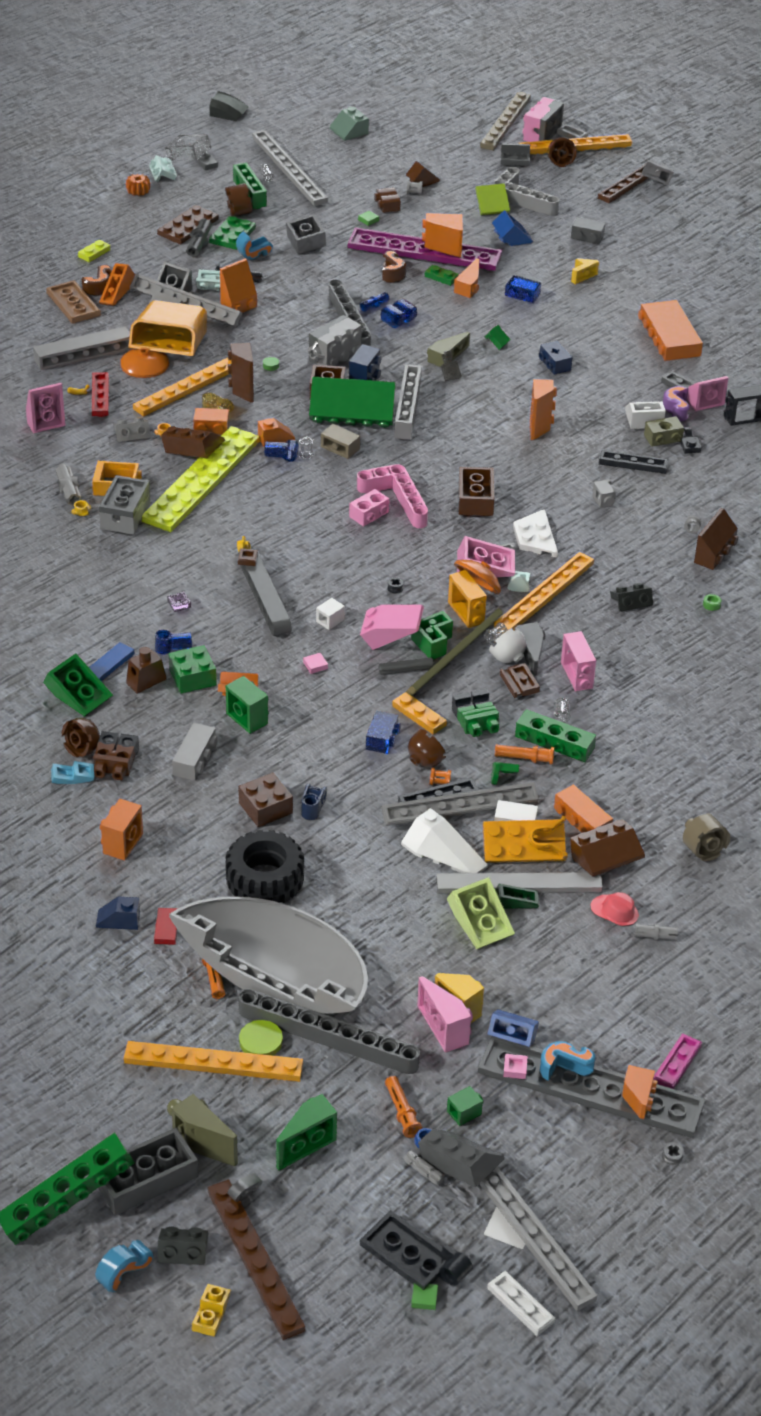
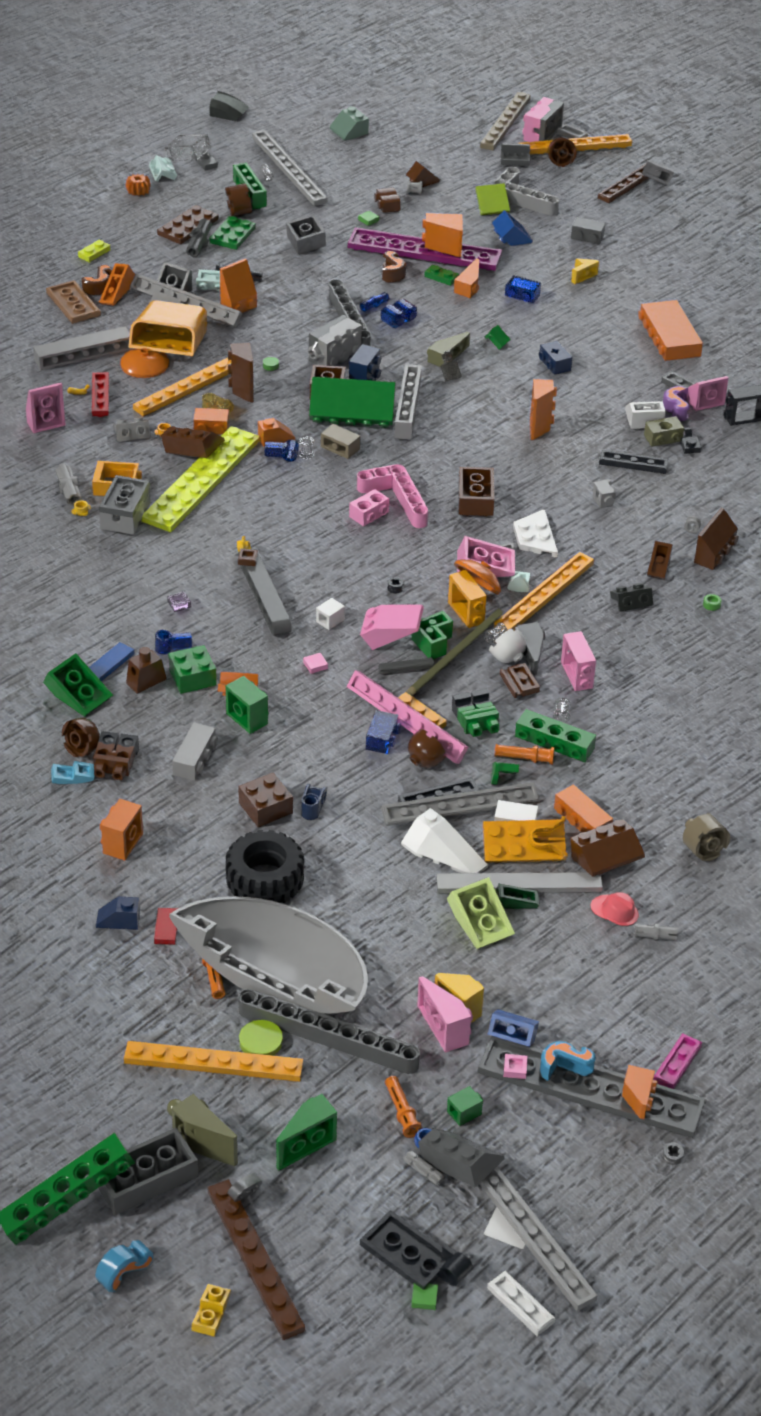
(182, 1245): pearl dark grey bracket -> none
(252, 249): dark azure animal -> none
(407, 716): none -> bright pink plate
(433, 780): orange bush -> none
(660, 560): none -> reddish brown slope

